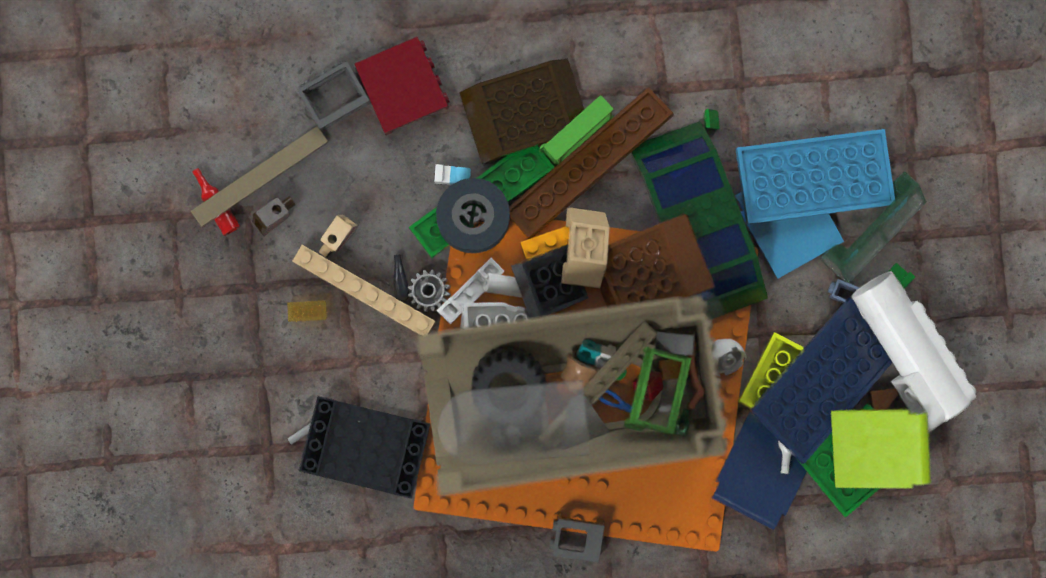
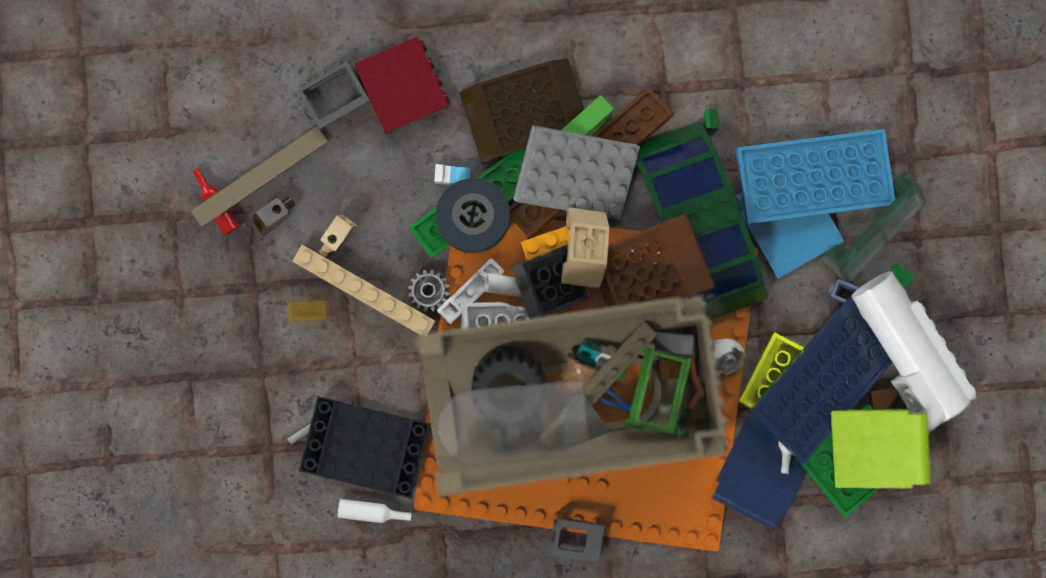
(369, 511): none -> white piece
(400, 281): black piece -> none
(576, 172): none -> light grey plate
(653, 387): dark red panel -> none

